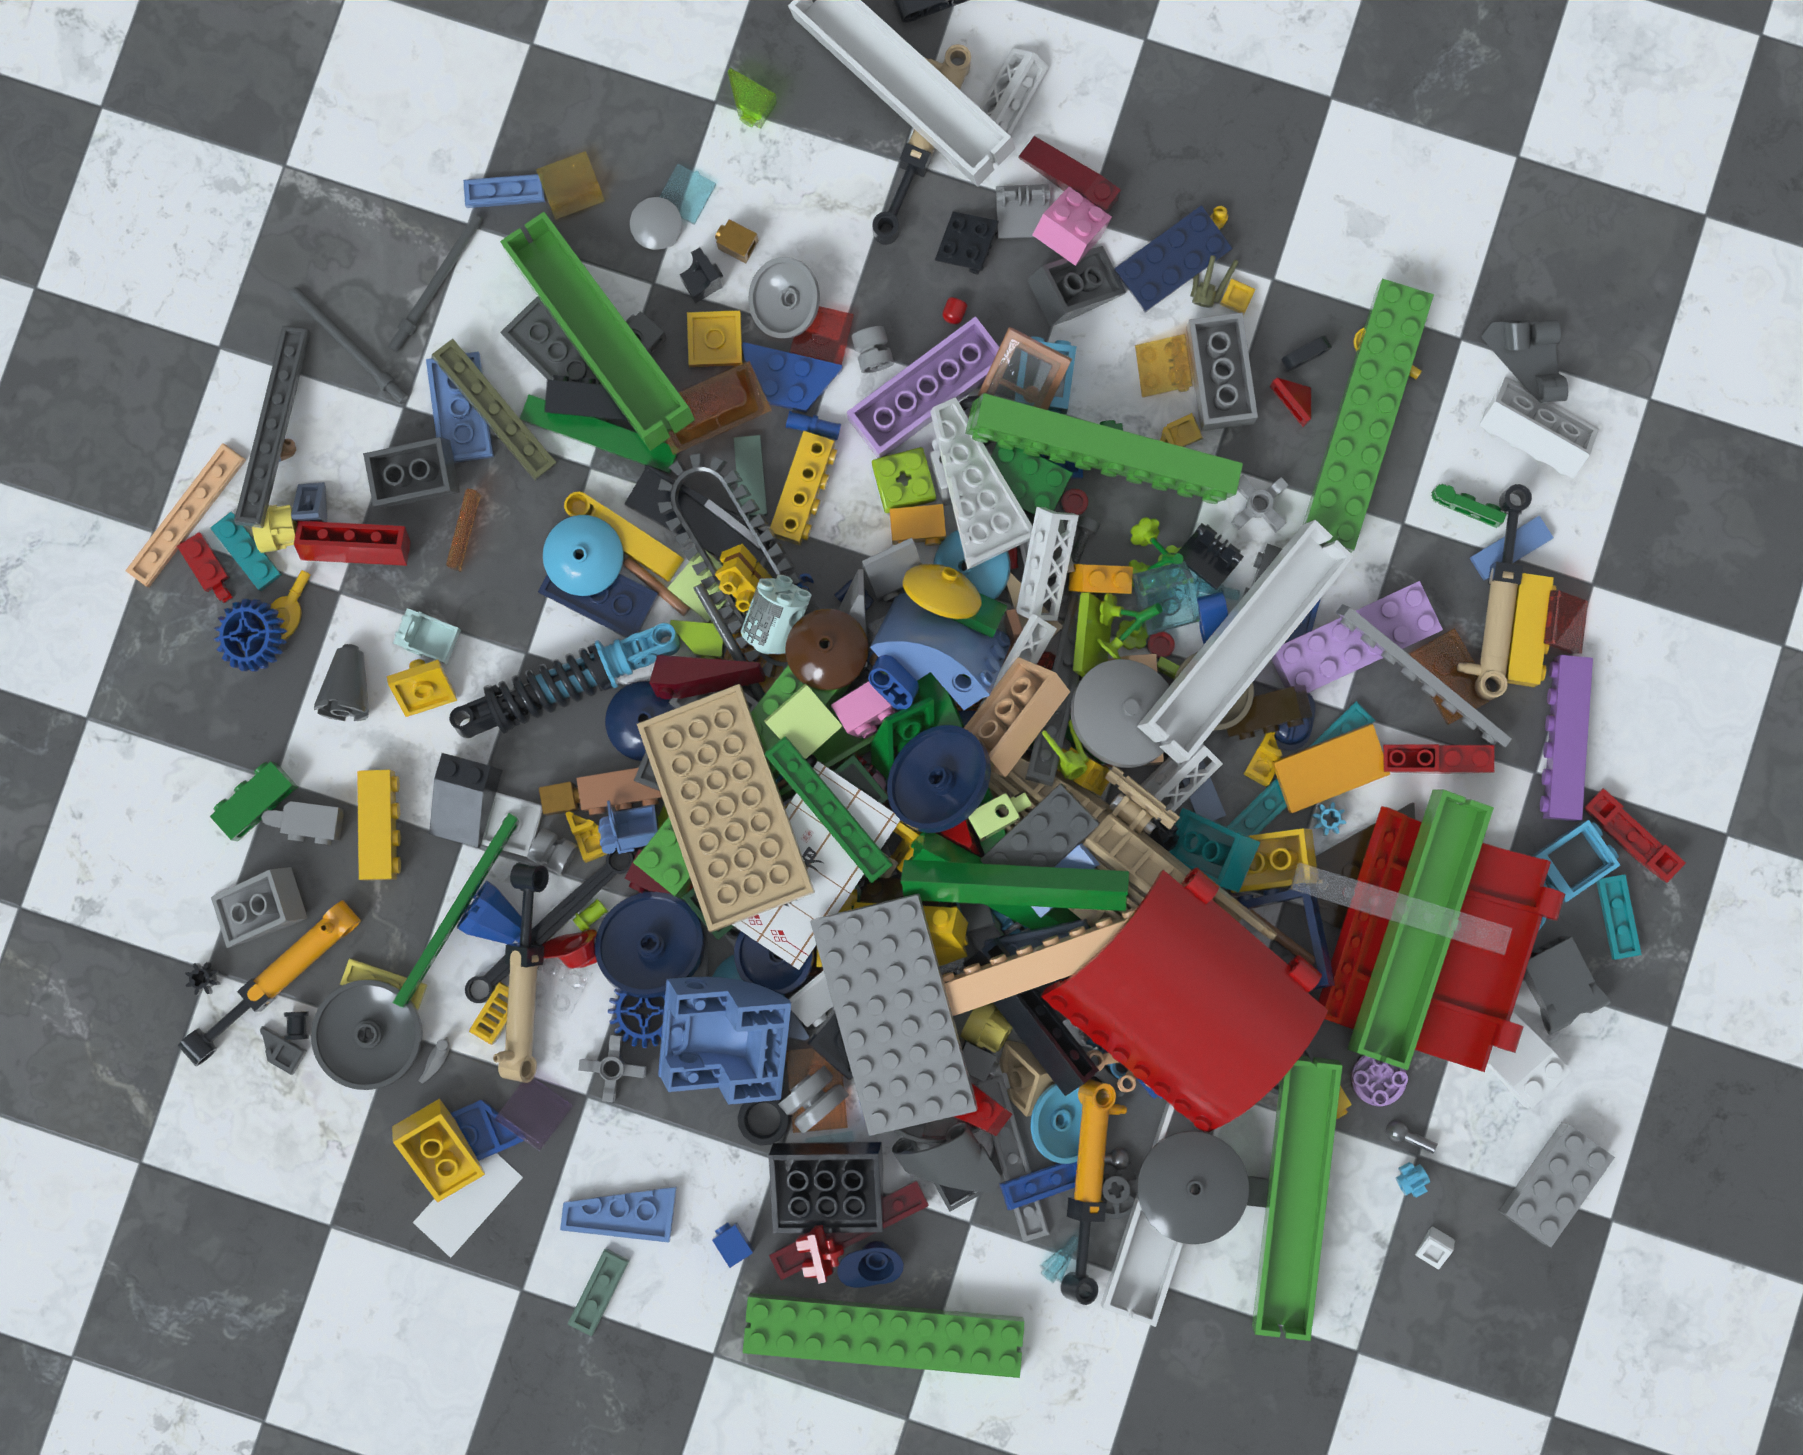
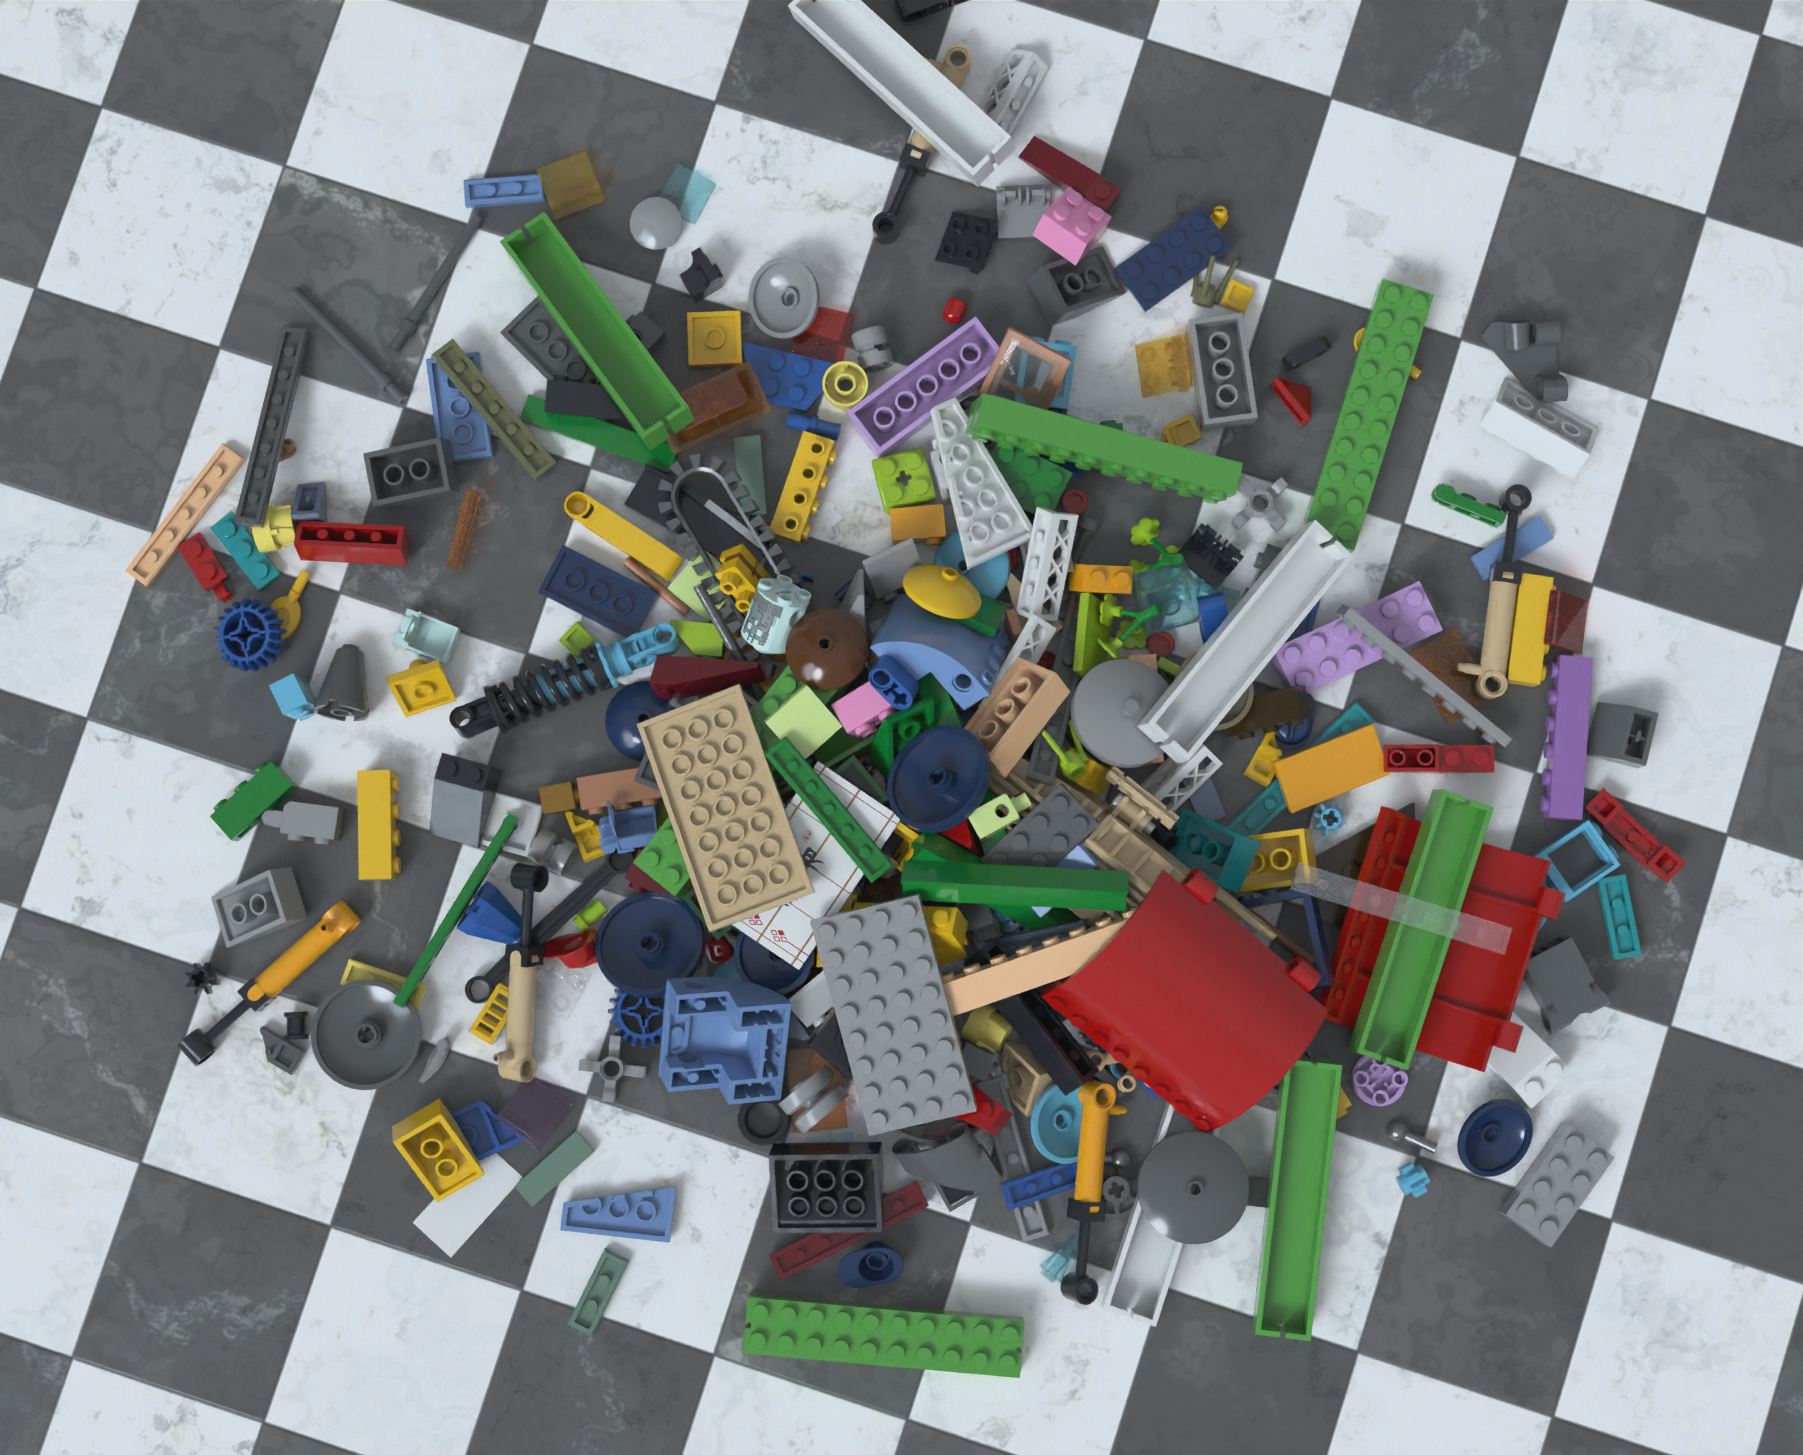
(294, 697): none -> medium azure brick
(554, 1168): none -> sand green tile
(577, 638): none -> lime tile
(601, 557): medium azure dish -> none
(719, 950): none -> red tile
(732, 1243): blue brick -> none
(736, 240): pearl gold brick -> none
(751, 100): clear neon green slope -> none
(823, 1254): red hips -> none
(845, 371): none -> light yellow piece
(1435, 1247): white slope -> none
(1495, 1137): none -> dark blue dish
(1621, 734): none -> dark grey slope

